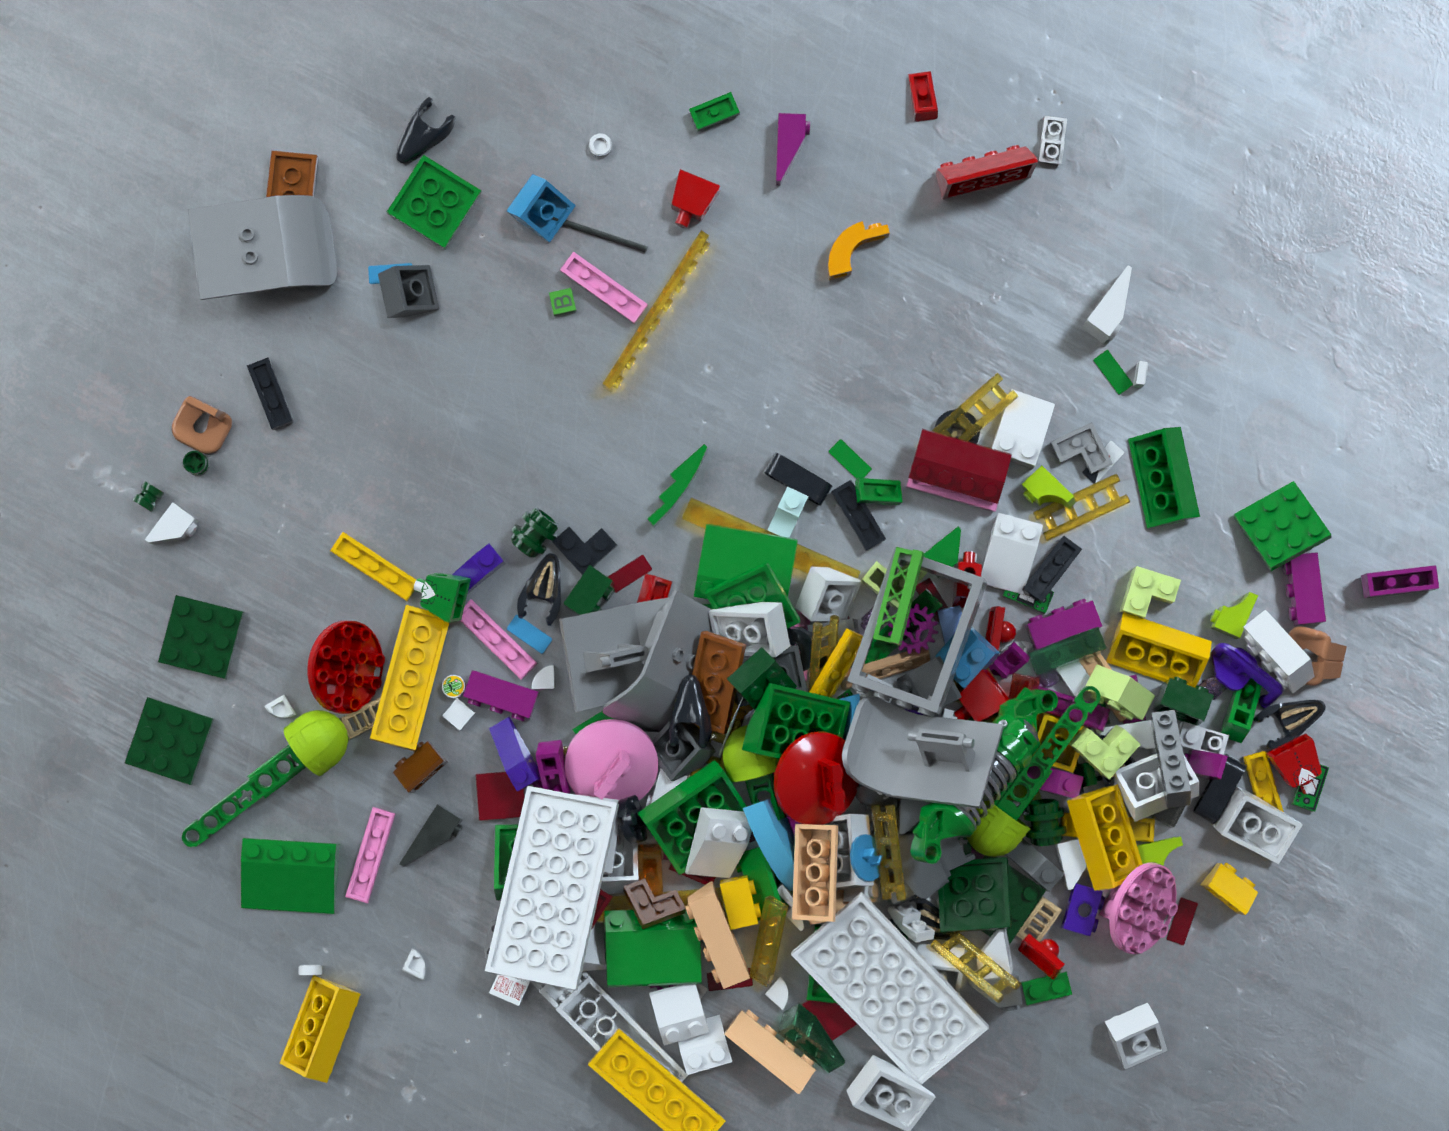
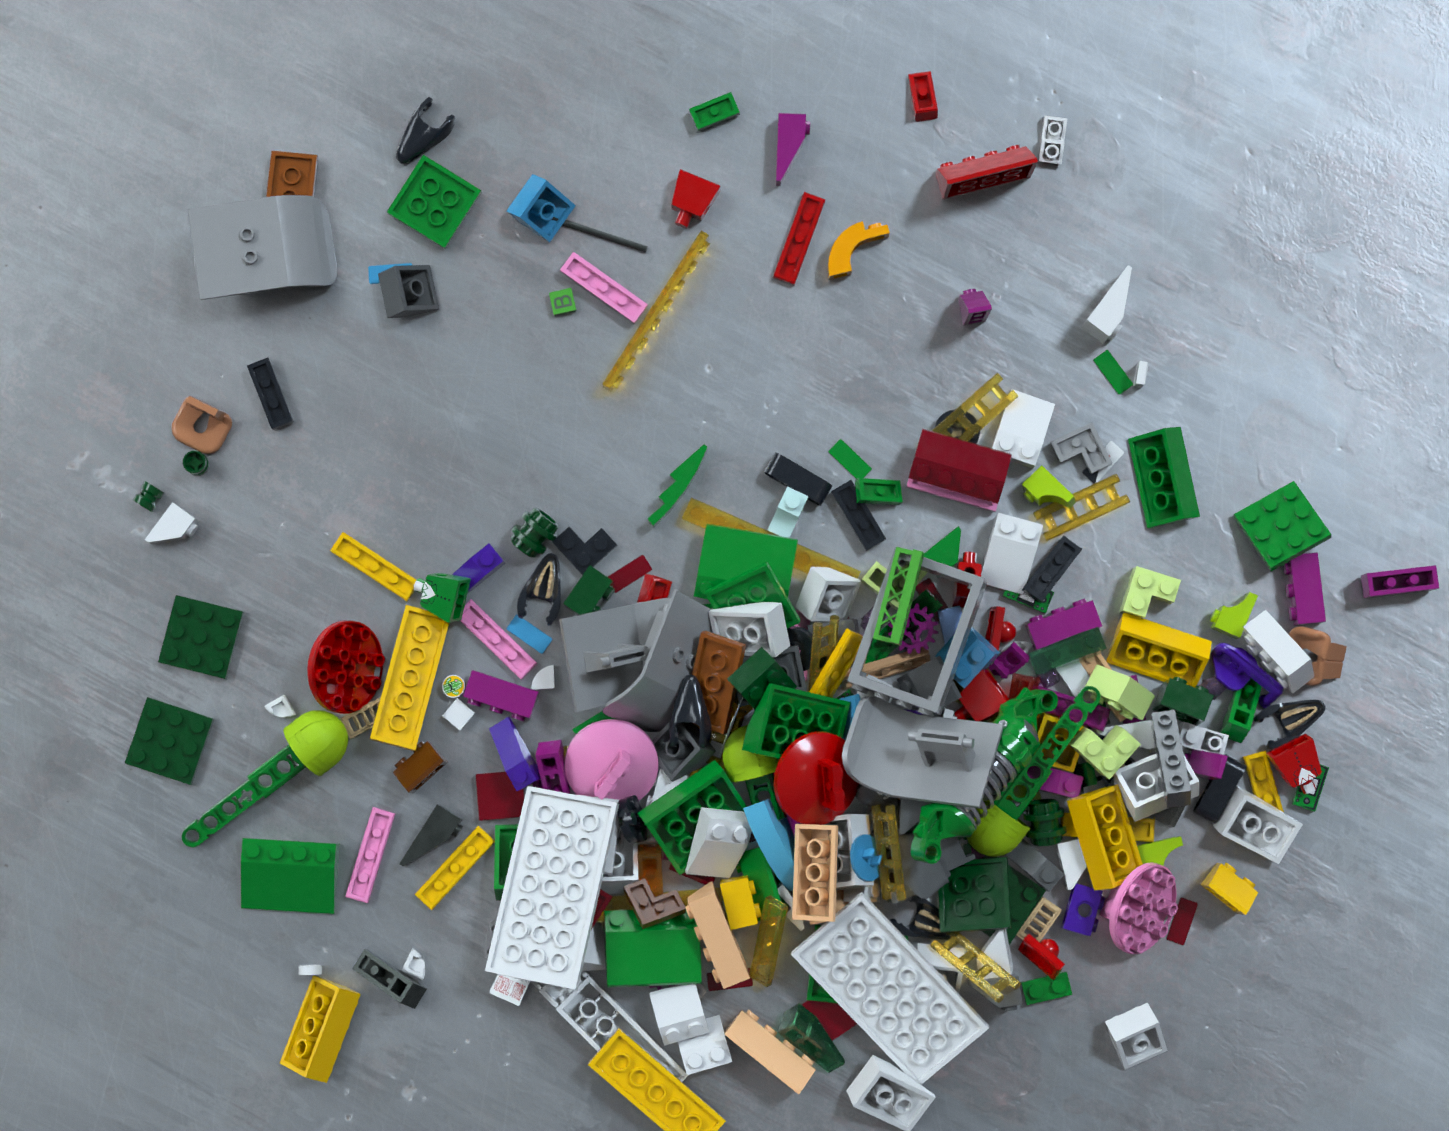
(389, 979): none -> pearl dark grey slope
(455, 867): none -> yellow tile
(600, 145): white tile -> none
(778, 993): white tile -> none
(799, 238): none -> red tile
(909, 922): white slope -> none
(974, 307): none -> magenta slope

